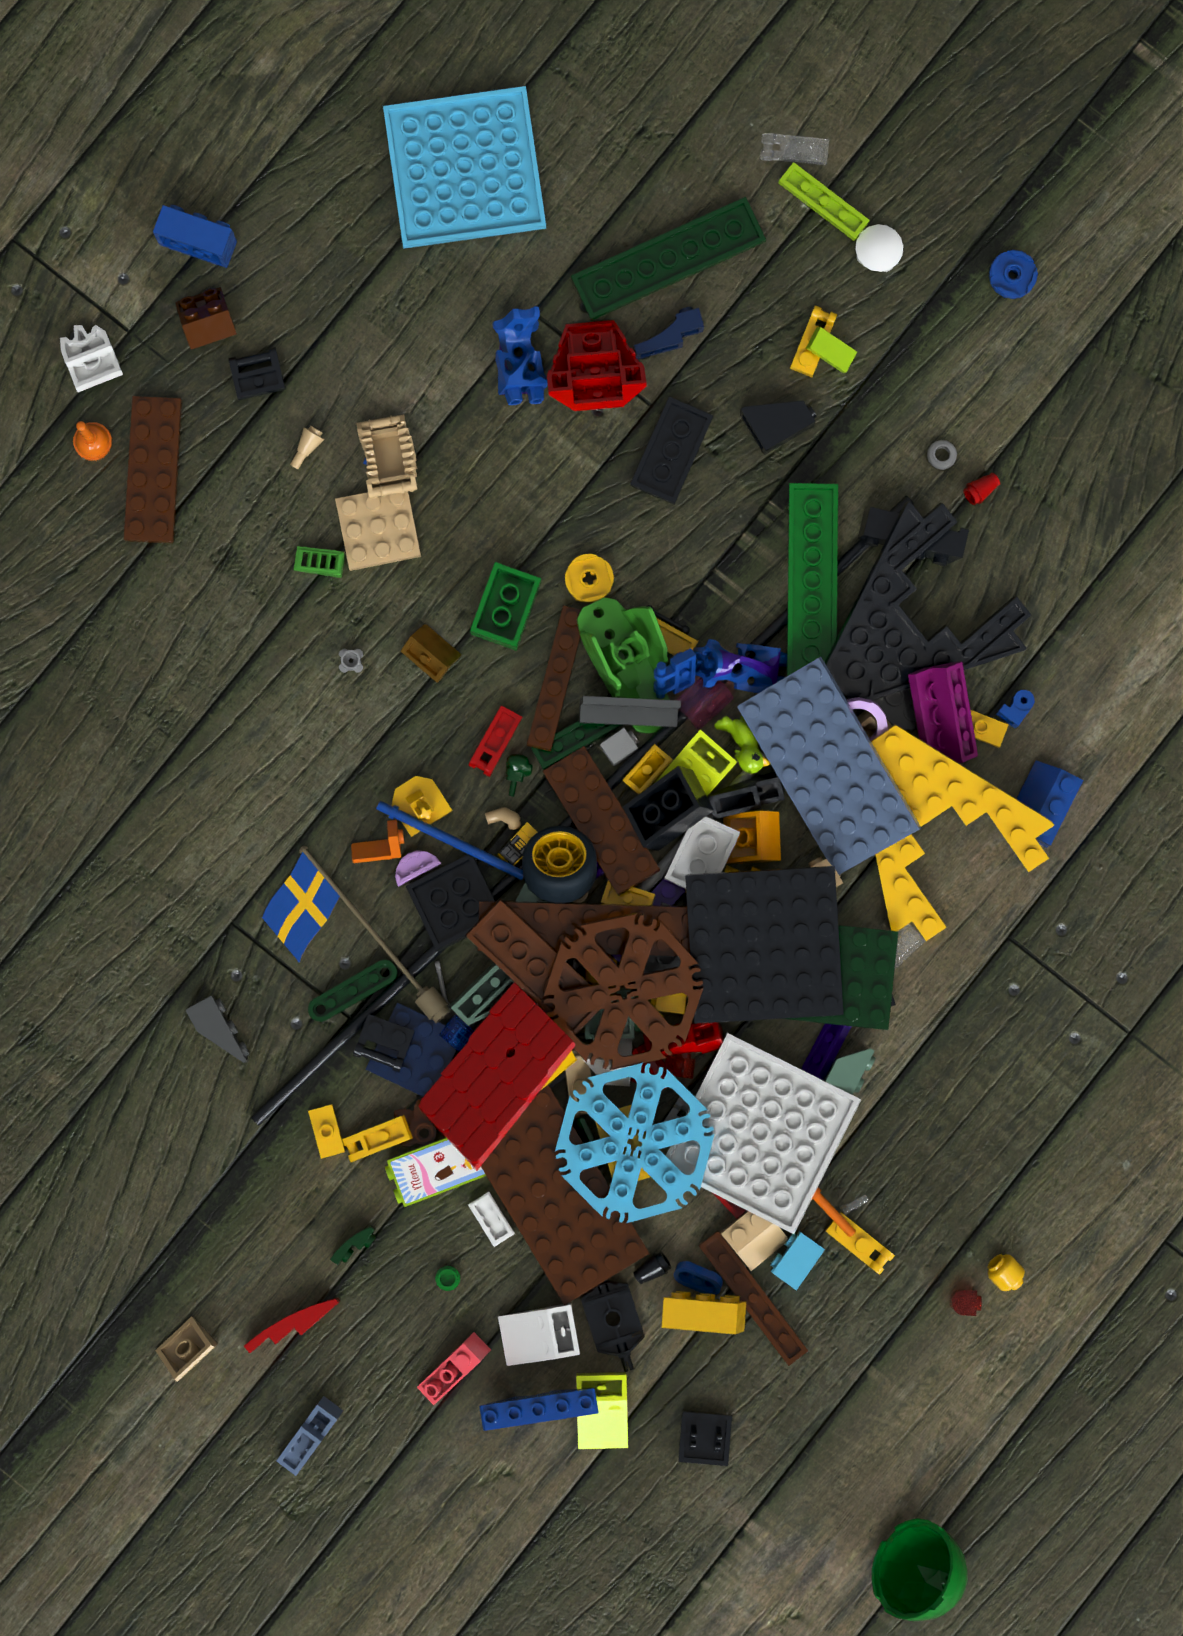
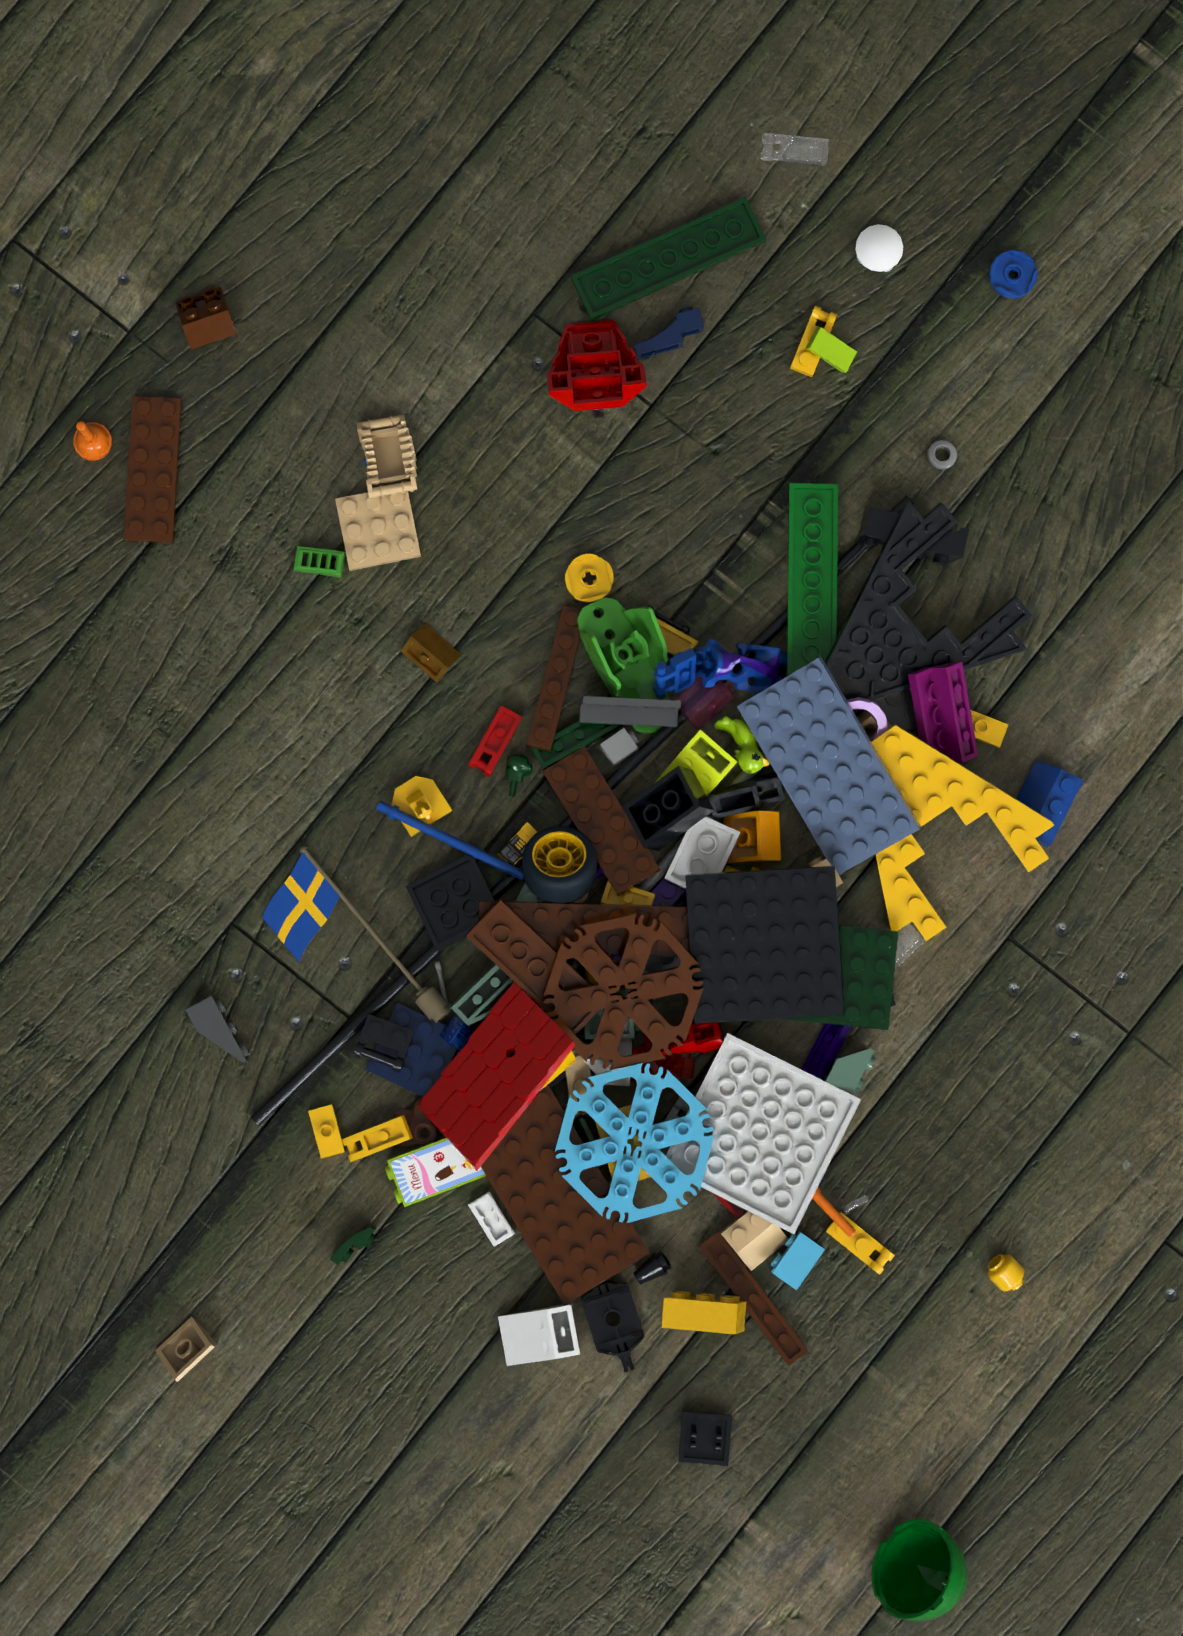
(89, 357): white plate -> none
(195, 235): blue brick -> none
(257, 381): black plate -> none
(300, 1320): red slope -> none
(308, 442): tan cone -> none
(309, 1435): sand blue slope -> none
(352, 990): dark green plate -> none
(356, 655): light grey plate -> none
(380, 849): orange bracket -> none
(414, 865): lavender plate -> none
(447, 1278): green plate -> none
(454, 1368): coral slope -> none
(464, 167): medium azure plate -> none
(505, 606): green brick -> none
(505, 815): tan arm -> none
(513, 371): blue hips -> none
(538, 1408): blue slope -> none
(610, 1425): neon yellow slope -> none
(647, 770): yellow slope -> none
(671, 450): black plate -> none
(671, 1003): yellow brick -> none
(698, 1278): blue plate -> none
(777, 423): black slope -> none
(823, 201): lime plate -> none
(966, 1302): clear red plate -> none
(981, 488): red cone -> none
(1019, 707): blue leg -> none

